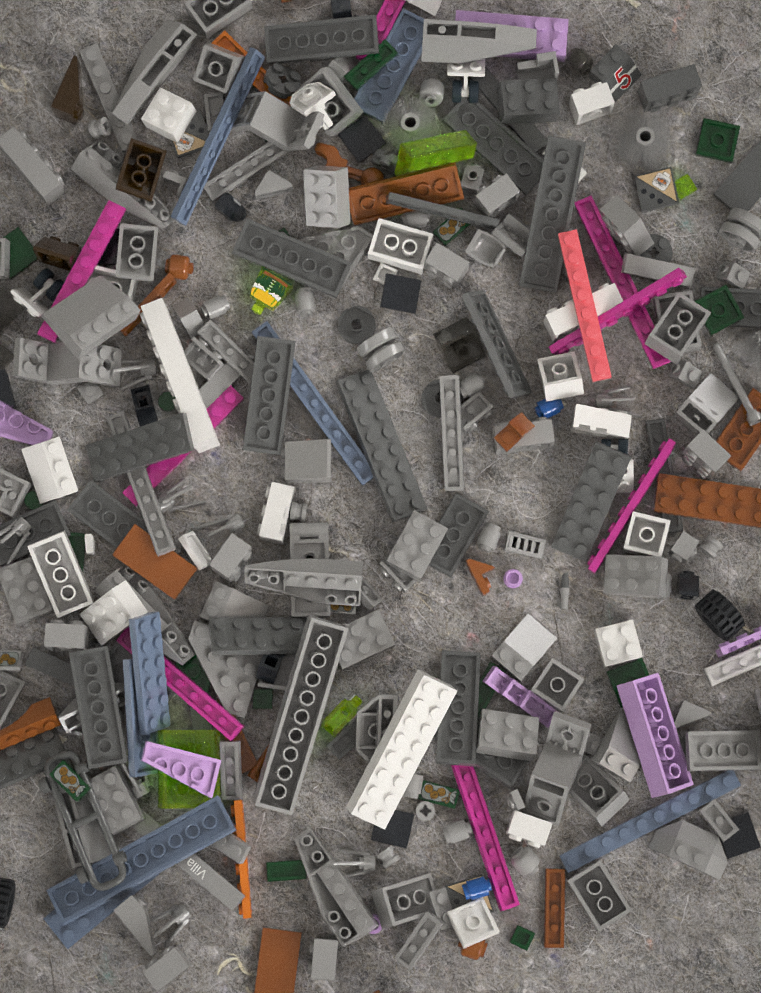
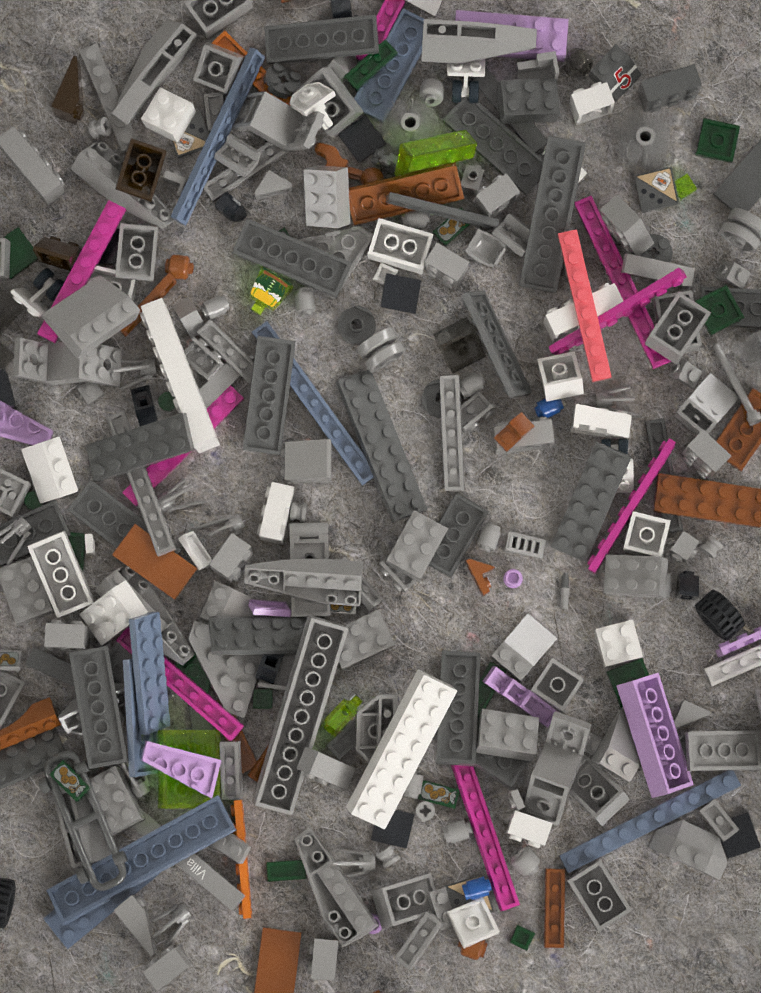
(238, 155): none -> light grey bracket
(269, 608): none -> lavender tile
(325, 769): none -> light grey brick

